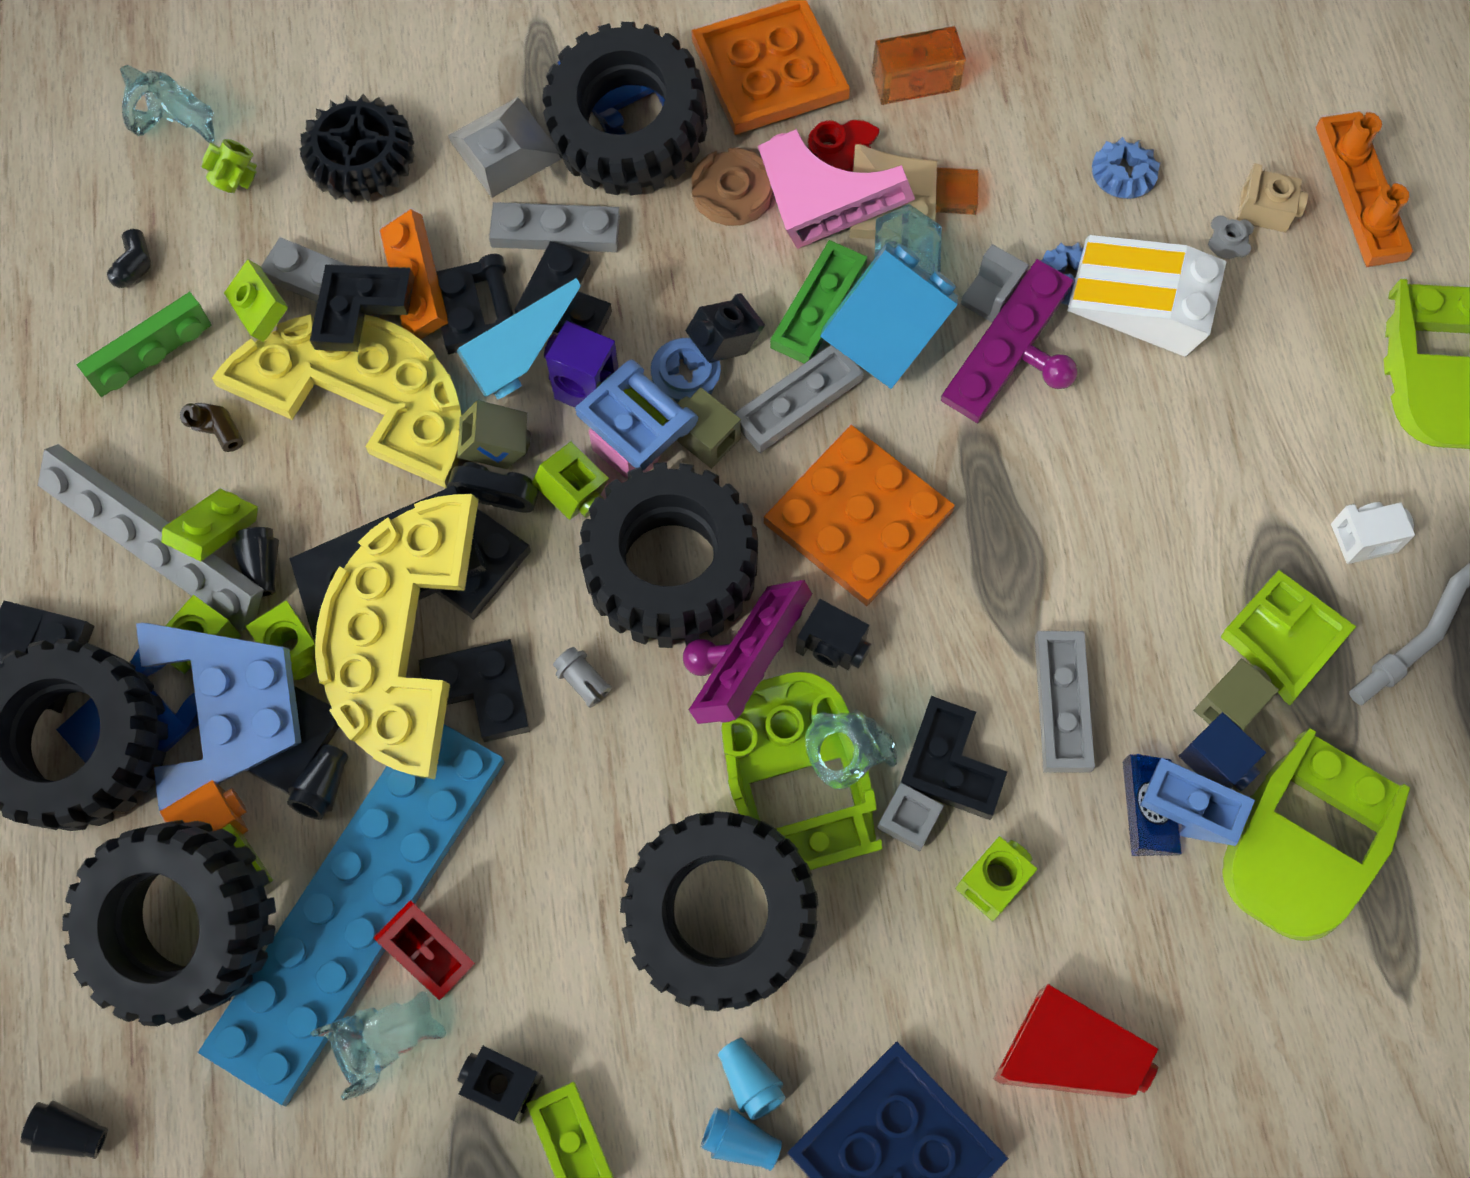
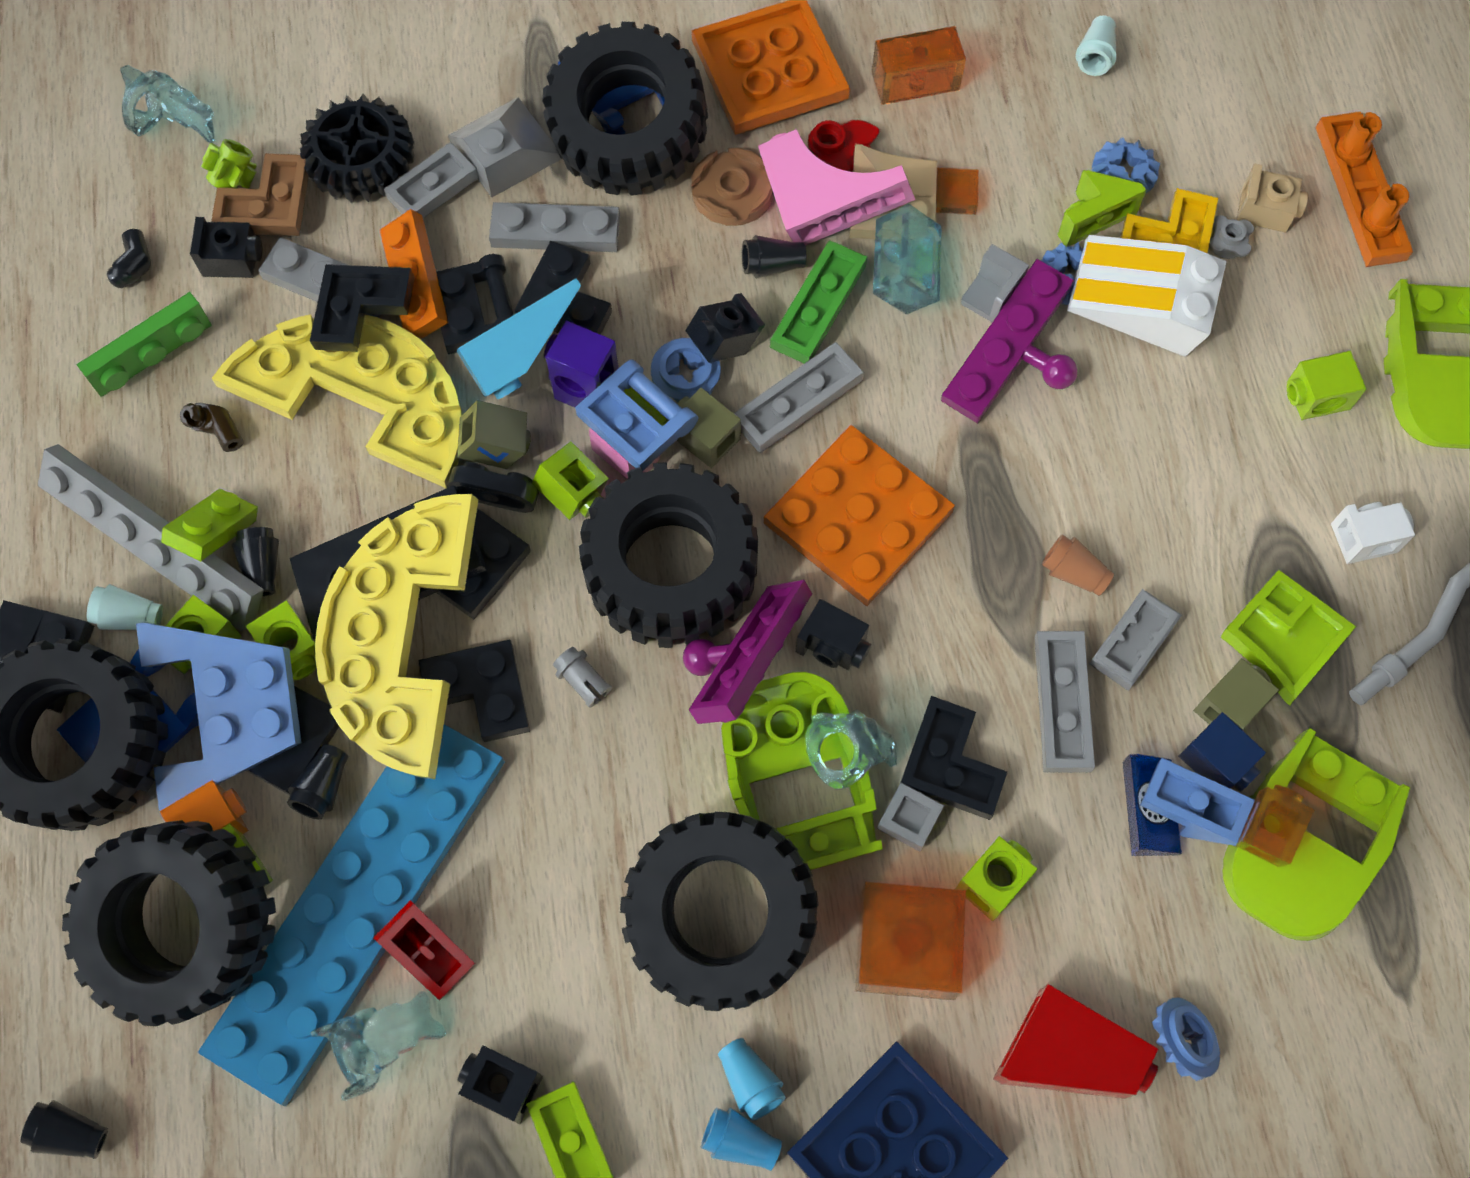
(121, 610): none -> light aqua cone
(225, 248): none -> black brick
(255, 300): lime plate -> none
(273, 207): none -> medium nougat plate
(432, 181): none -> light grey plate
(770, 256): none -> black cone
(890, 314): dark azure brick -> none
(910, 941): none -> clear orange brick
(1077, 565): none -> nougat cone
(1098, 47): none -> light aqua cone
(1101, 204): none -> lime slope
(1135, 639): none -> light grey plate
(1182, 1020): none -> medium blue gear
(1188, 222): none -> yellow plate
(1293, 819): none -> clear orange brick
(1325, 385): none -> lime brick

